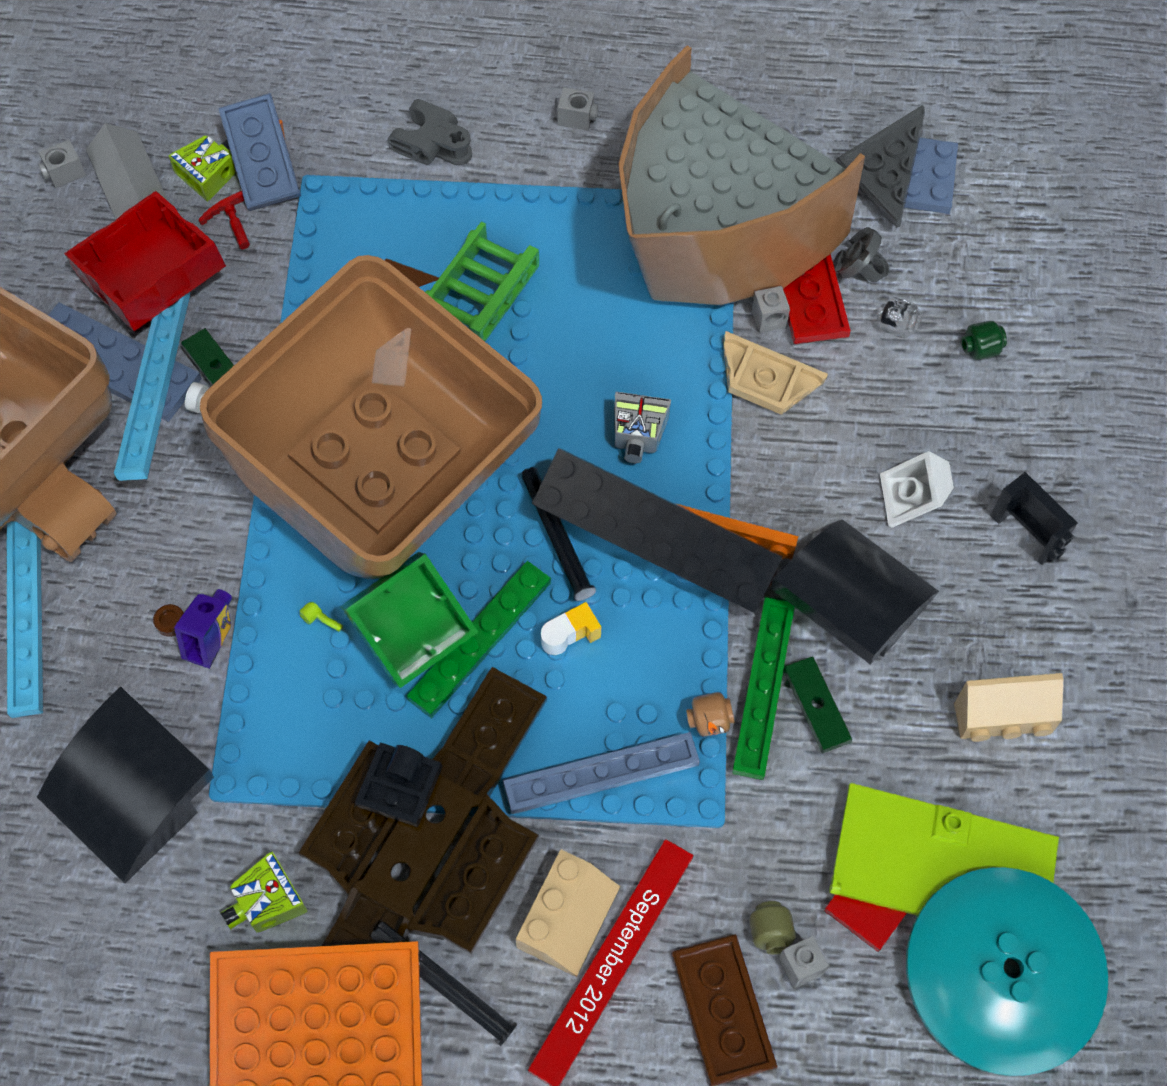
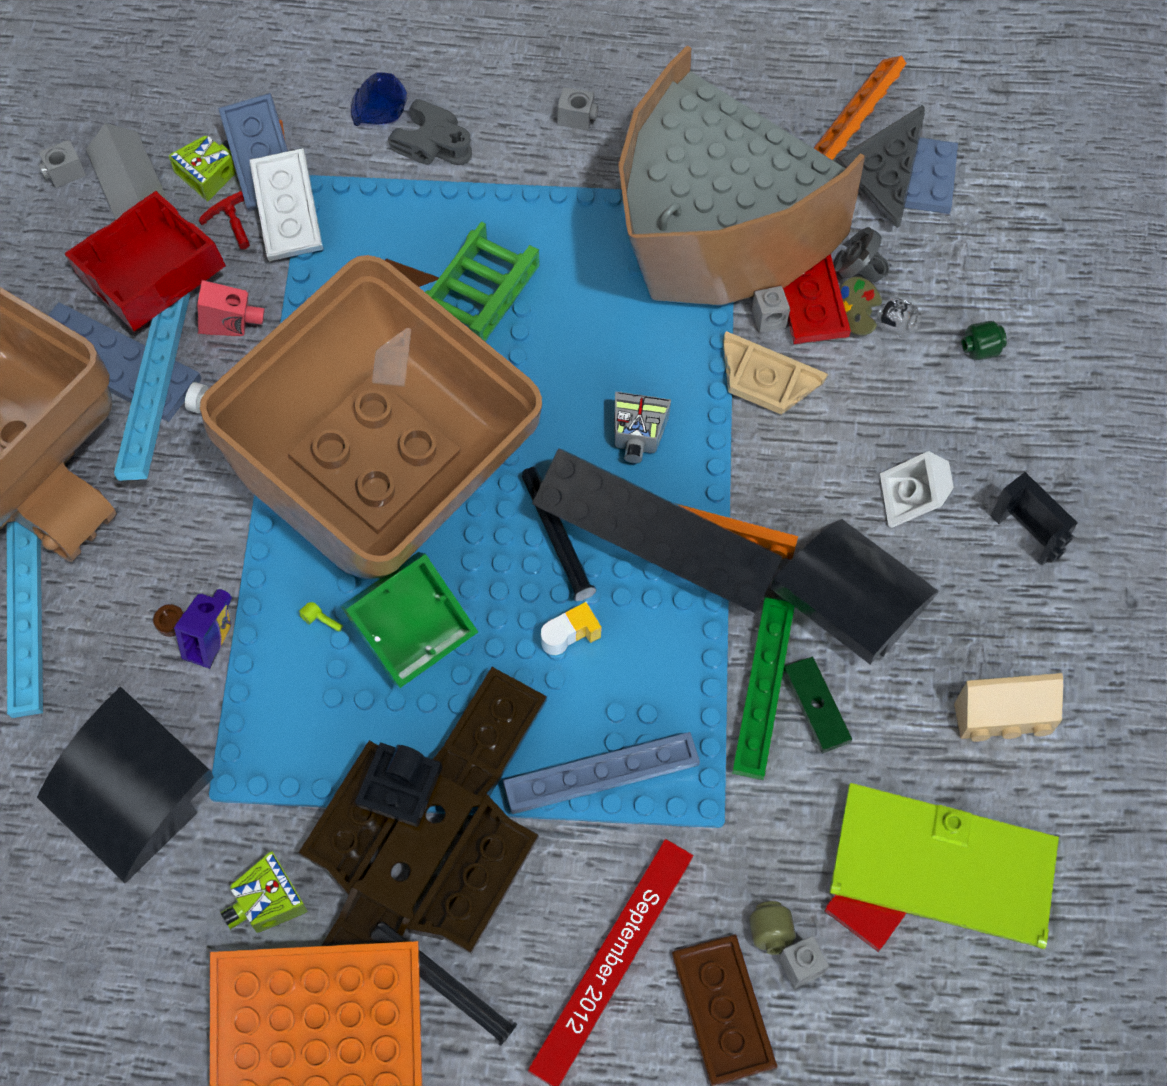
(207, 355): dark green tile -> none
(225, 310): none -> coral torso
(286, 204): none -> white tile
(378, 100): none -> clear blue helmet
(492, 626): green plate -> none
(567, 913): tan slope -> none
(710, 714): medium nougat head -> none
(858, 299): none -> olive piece
(860, 106): none -> orange plate
(961, 981): teal dish -> none

